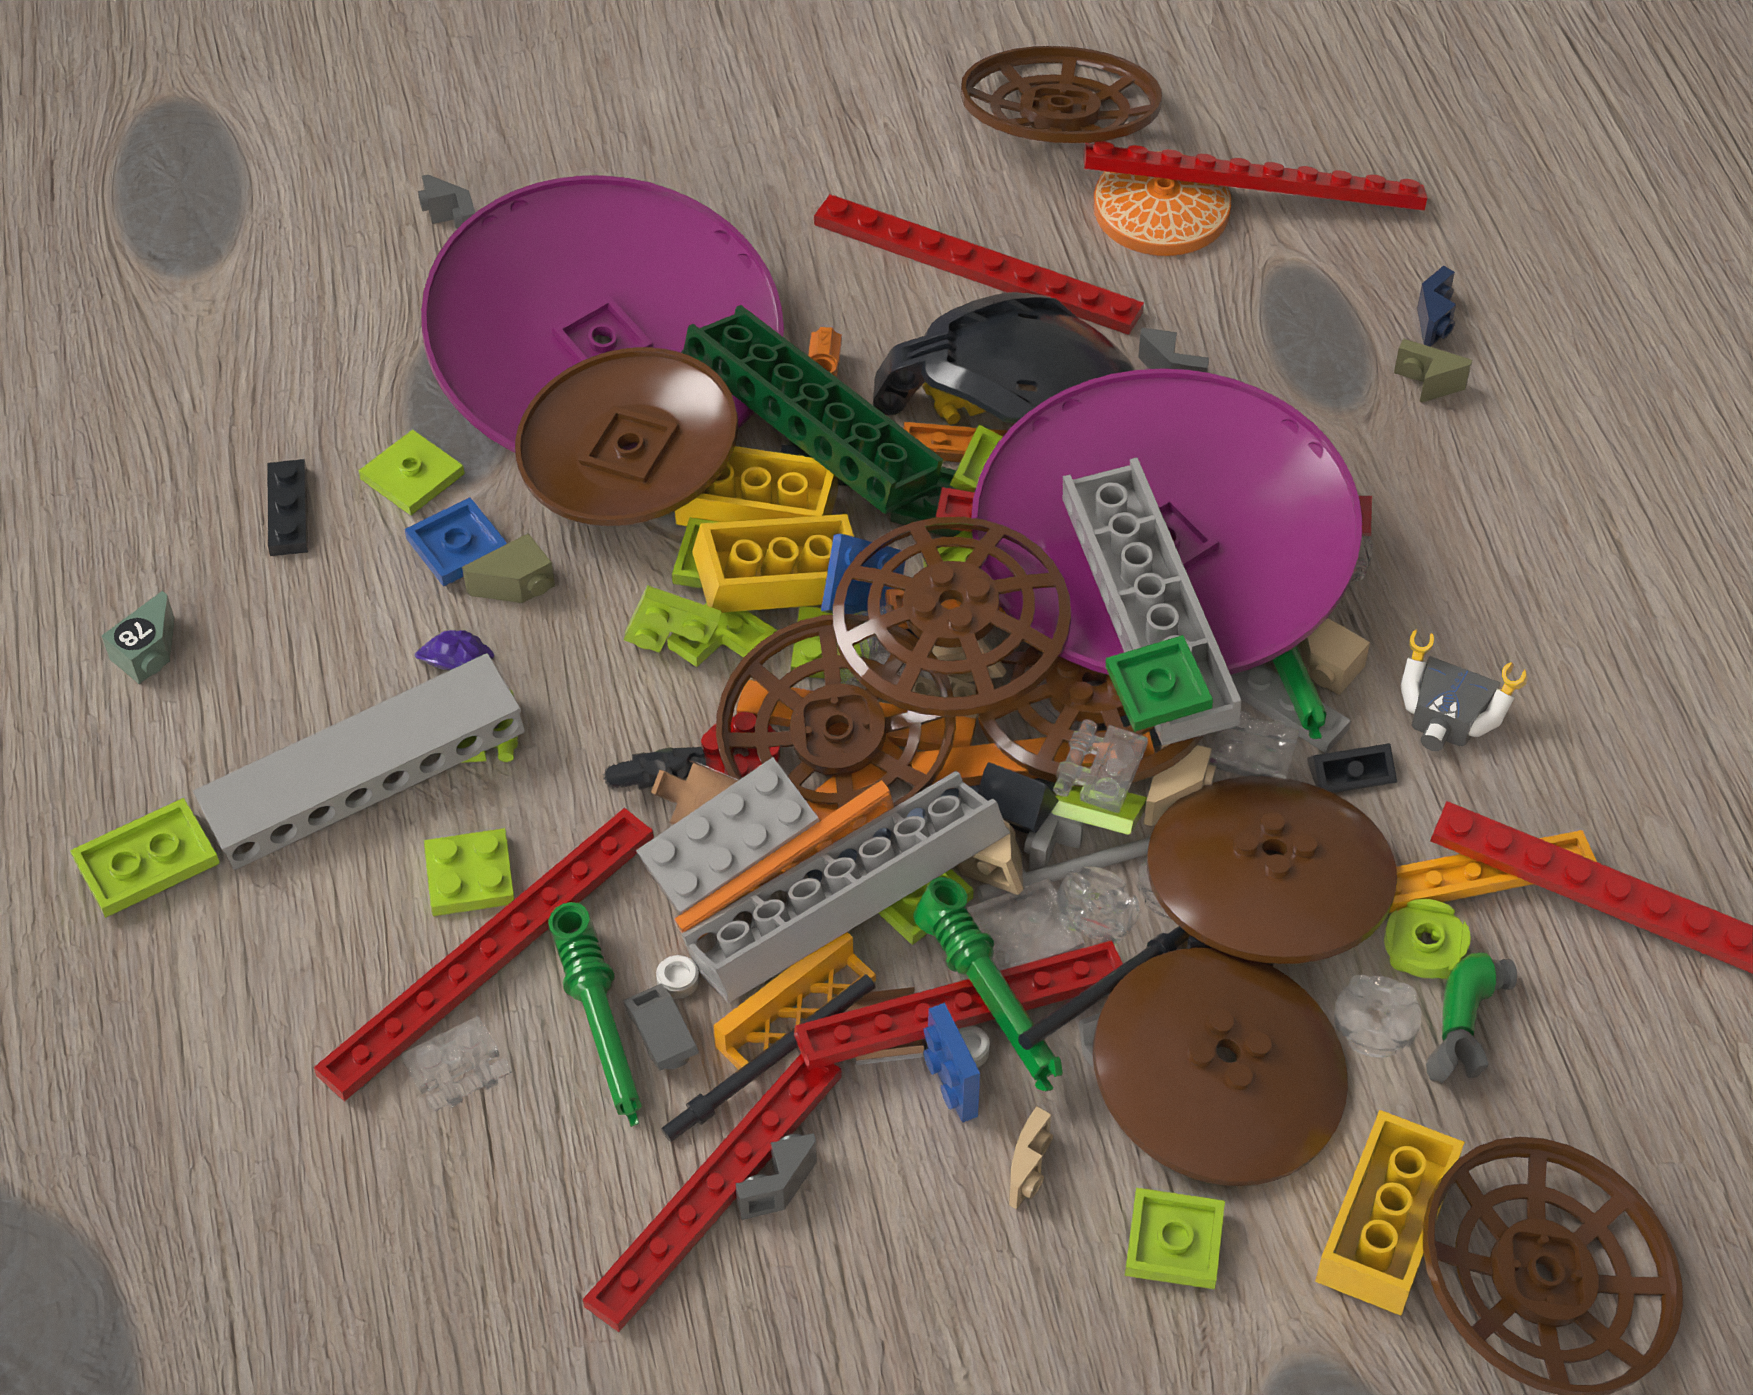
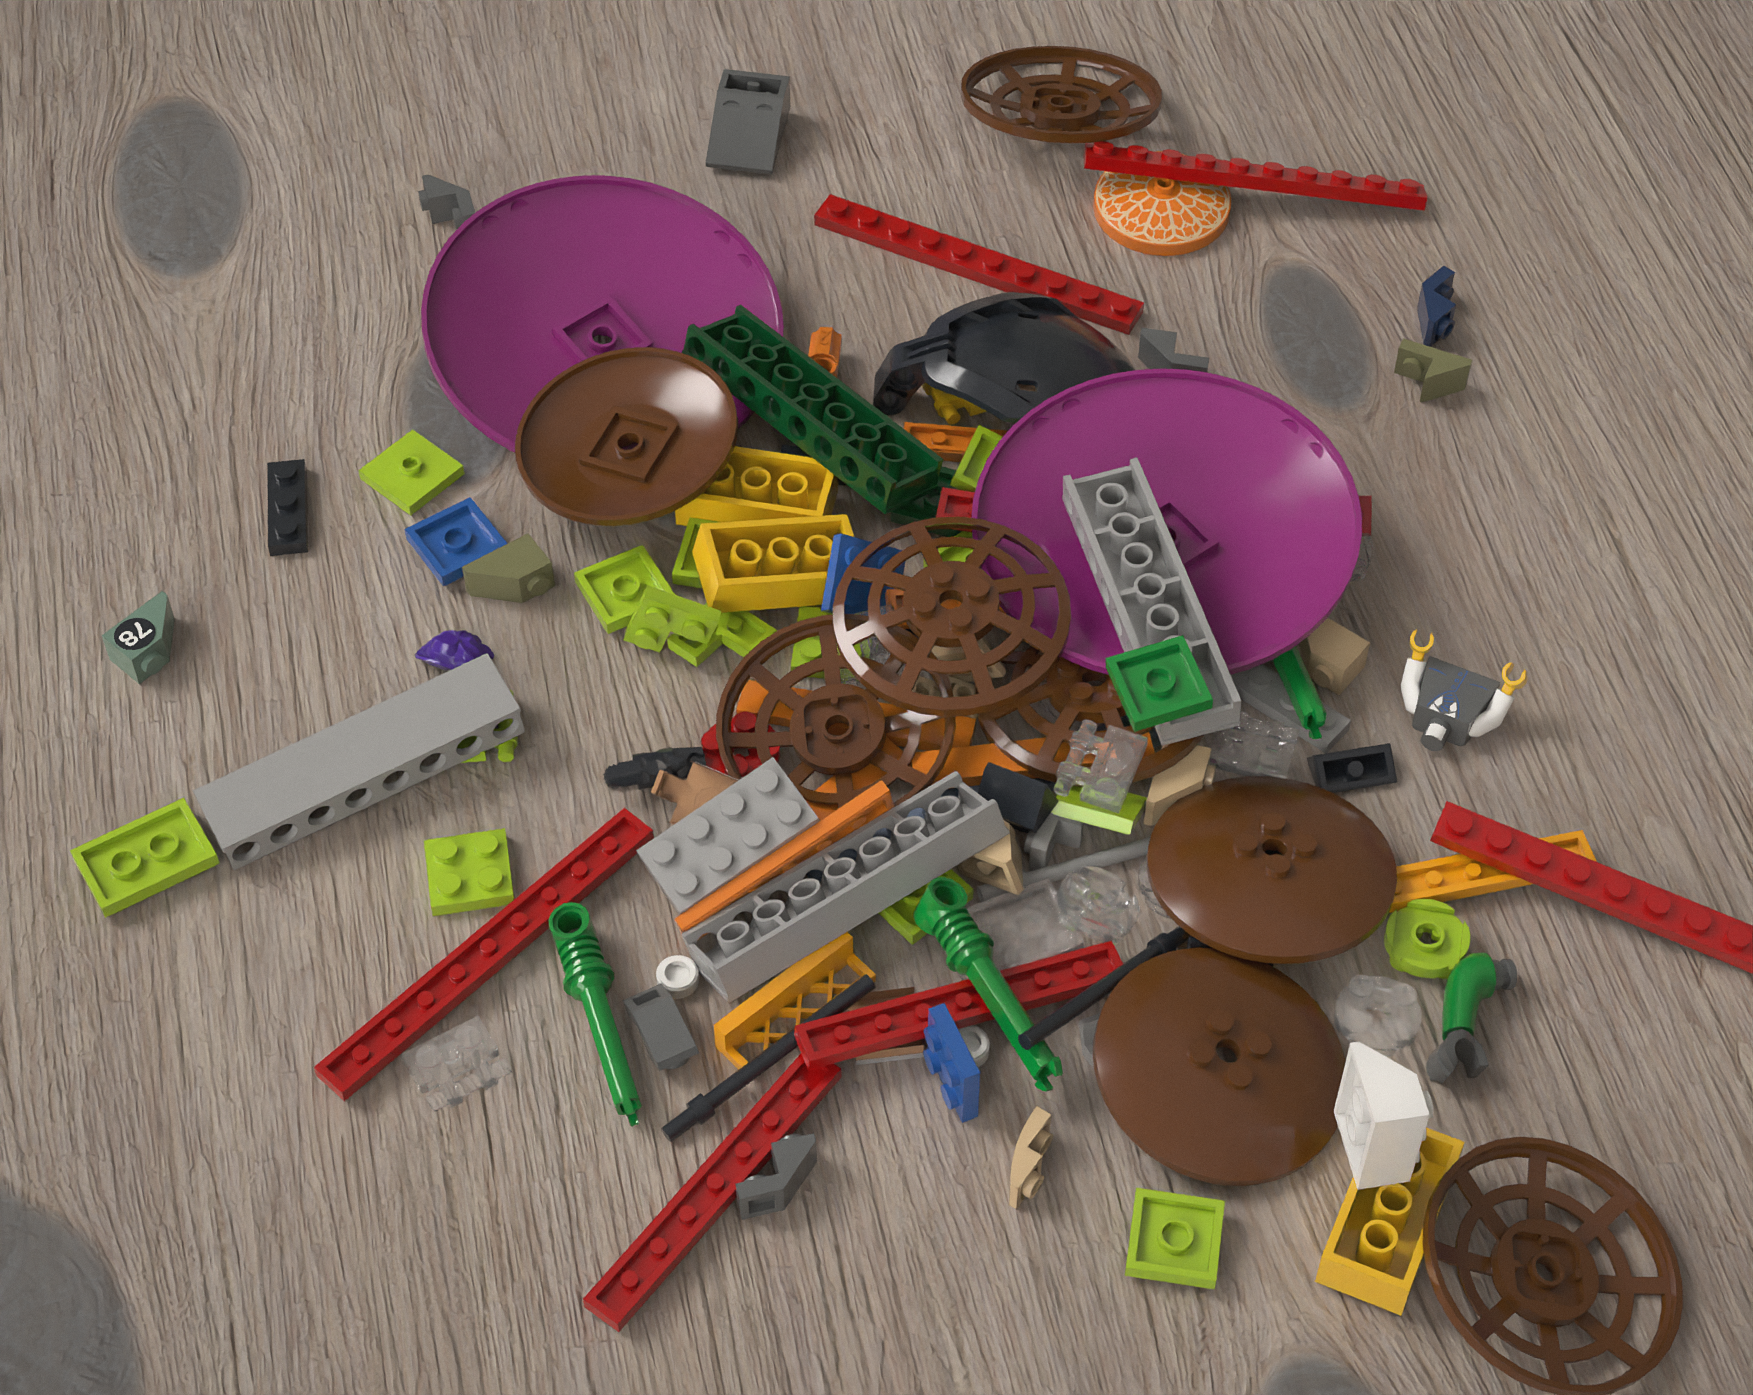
(618, 584): none -> lime plate
(748, 121): none -> dark grey slope
(1380, 1117): none -> white slope

